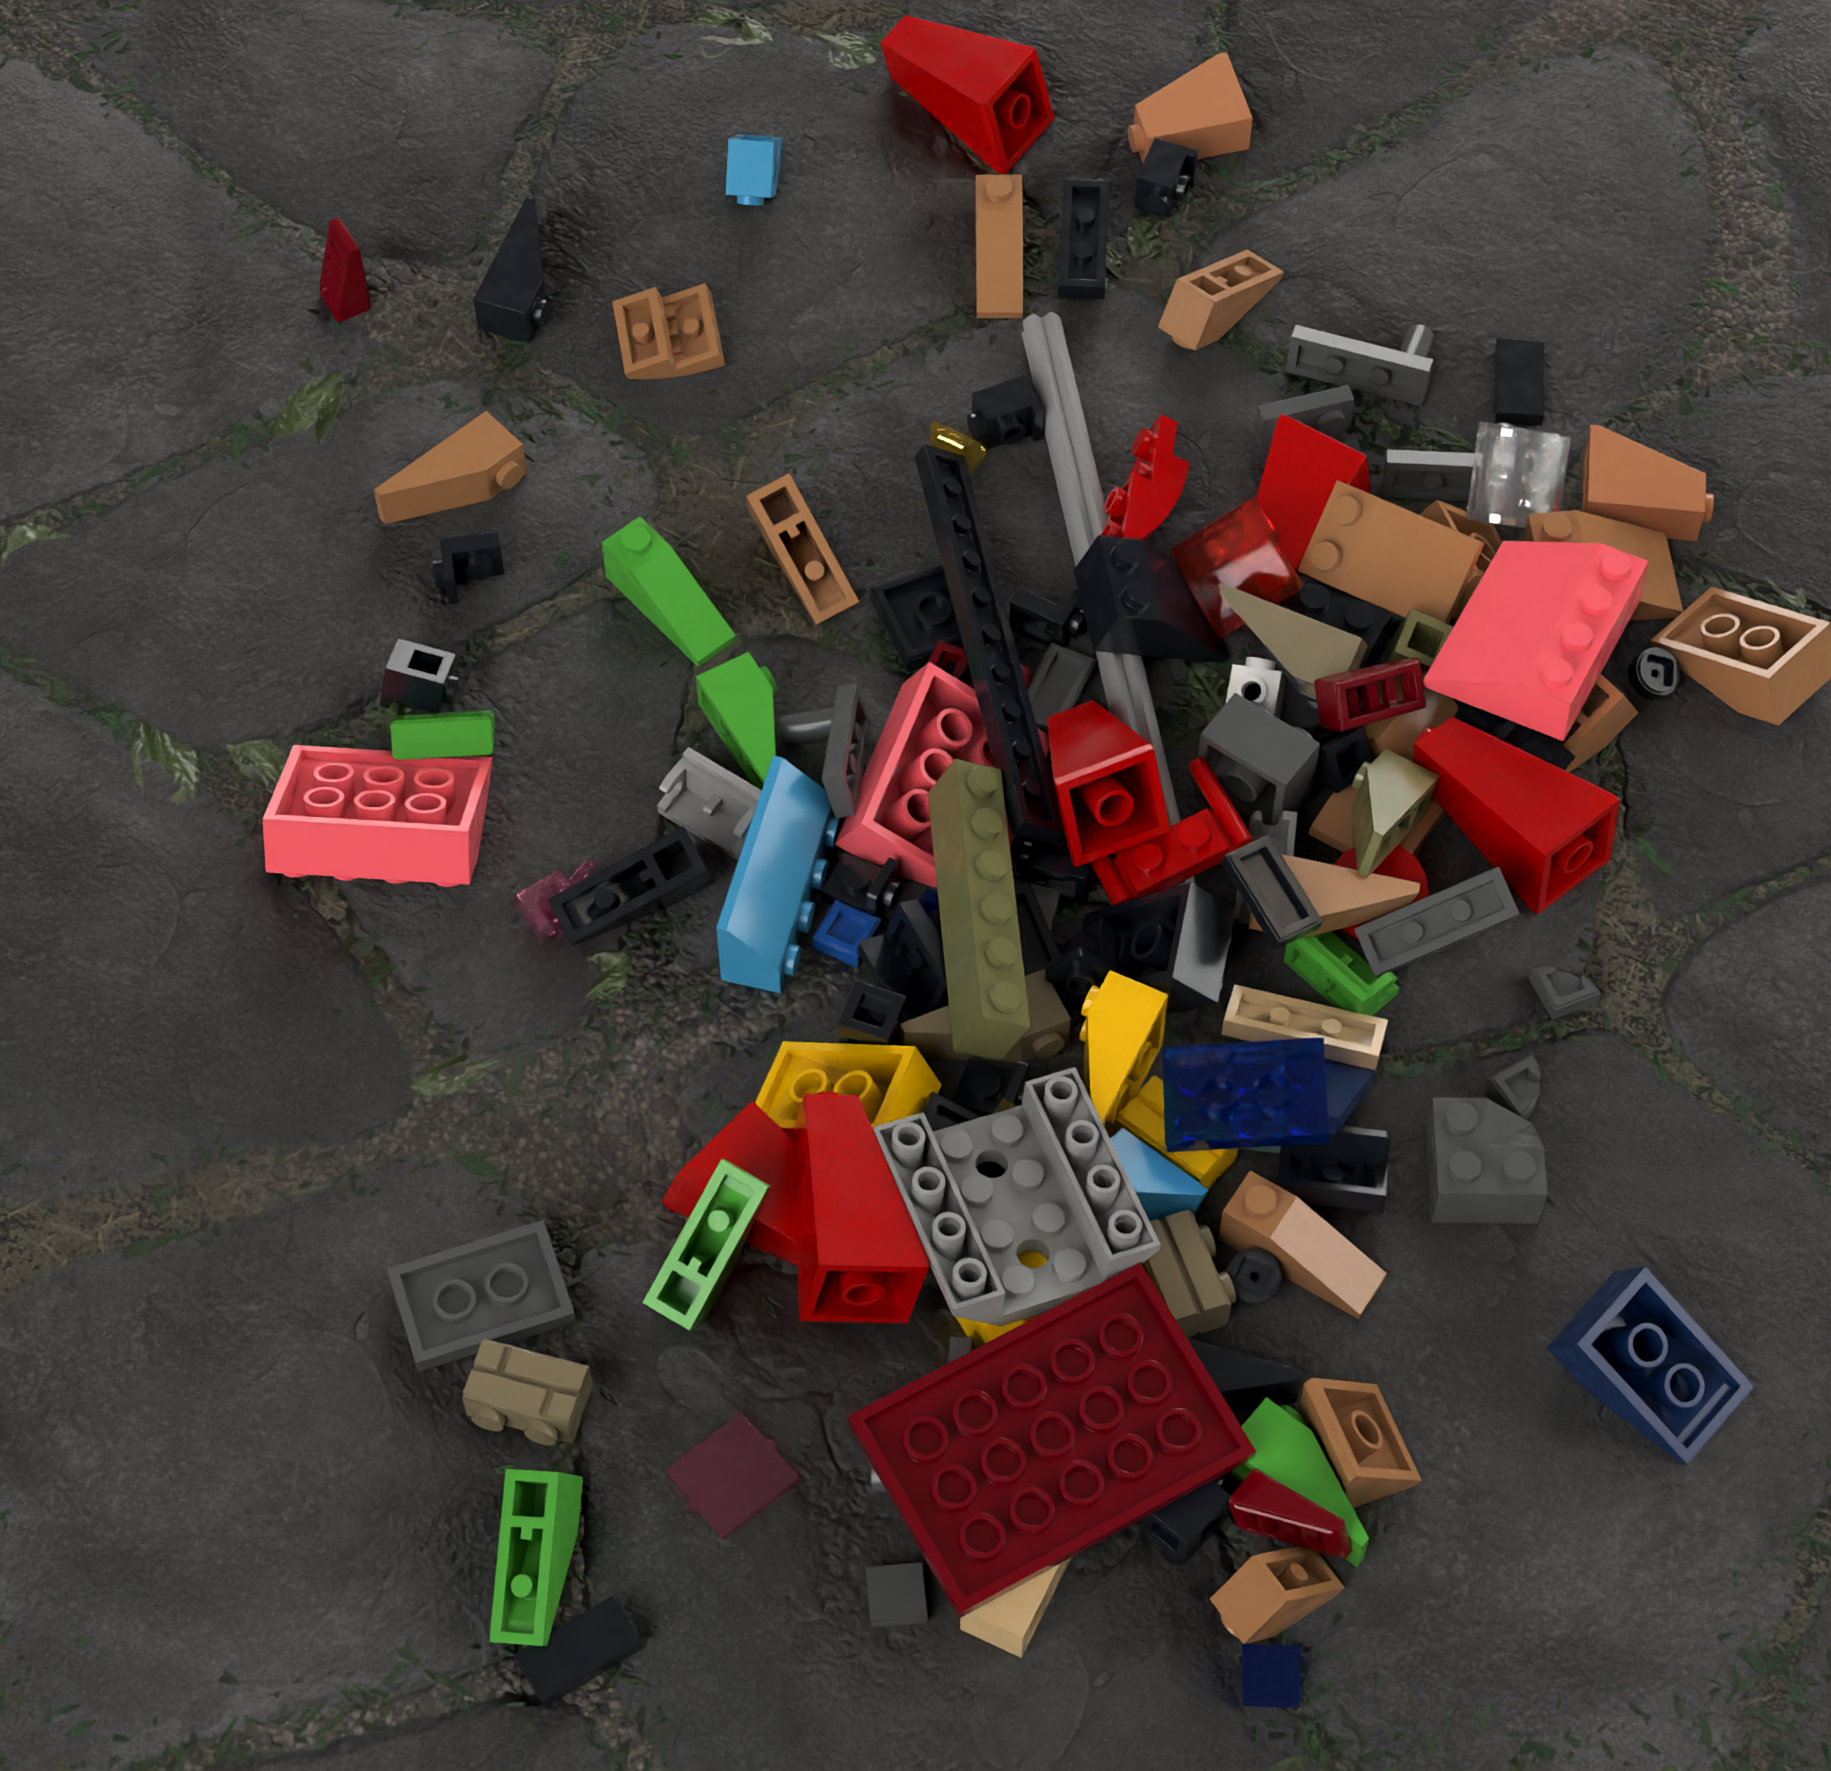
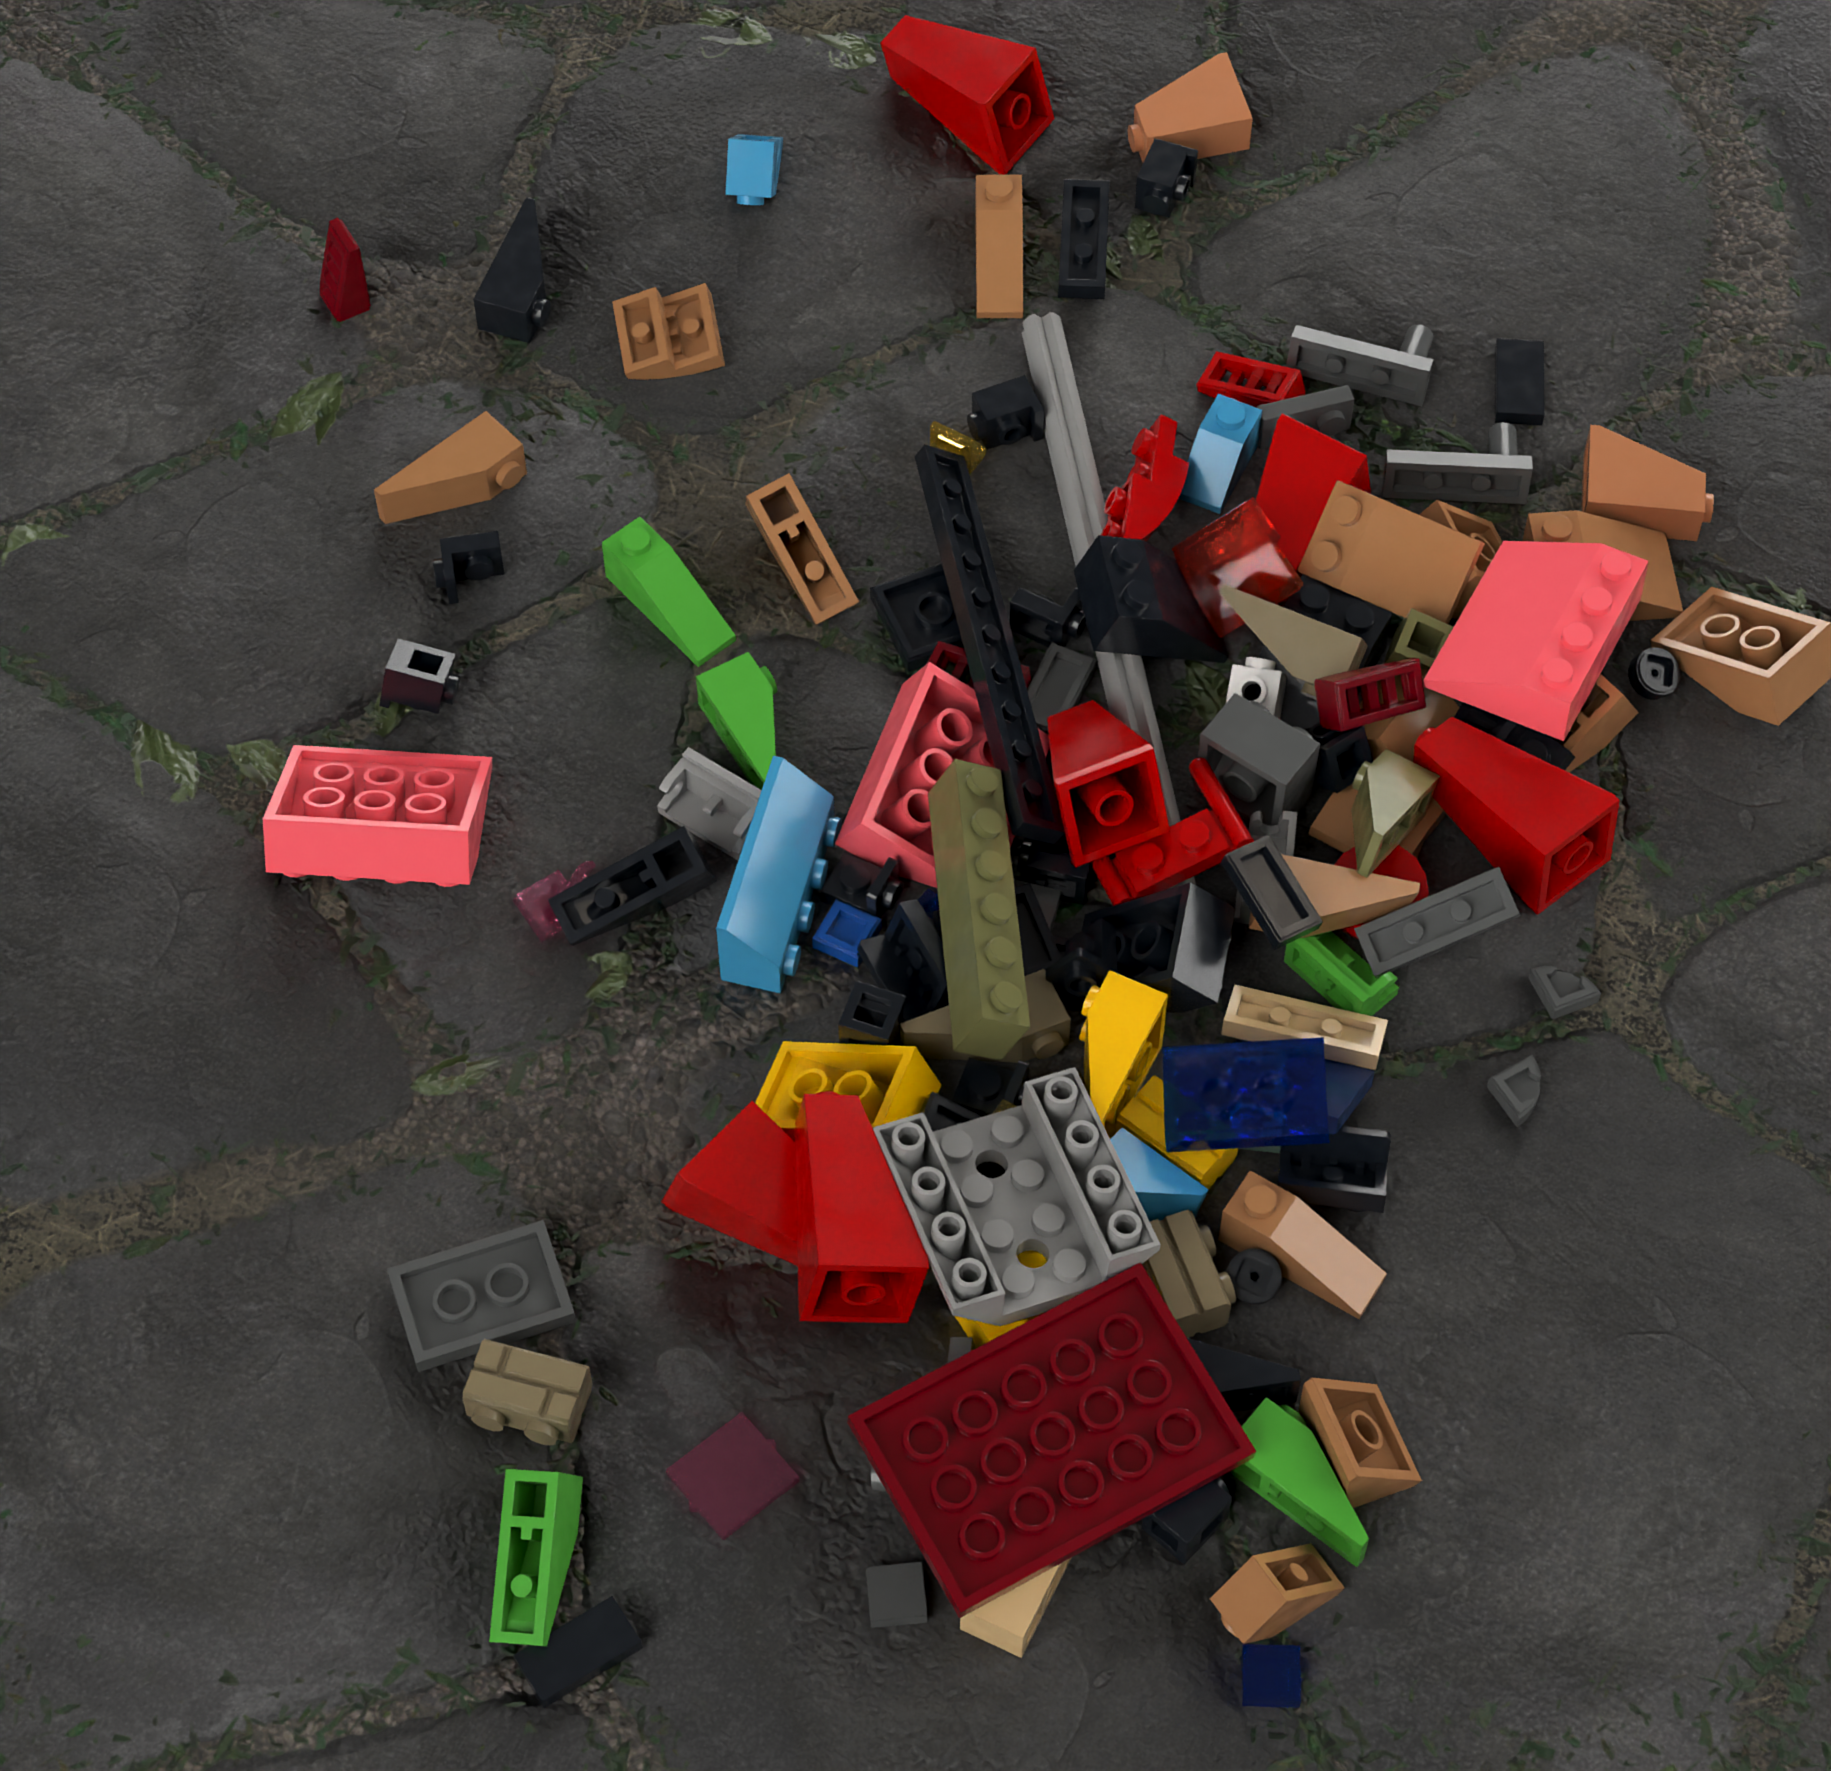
(443, 734): bright green slope -> none
(707, 1246): bright green slope -> none
(847, 731): dark grey piece -> none
(1216, 298): medium nougat slope -> none
(1221, 452): none -> dark azure slope
(1279, 380): none -> red slope
(1280, 1513): dark red slope -> none
(1483, 1164): dark grey slope -> none
(1516, 474): clear slope -> none
(1651, 1363): dark blue slope -> none

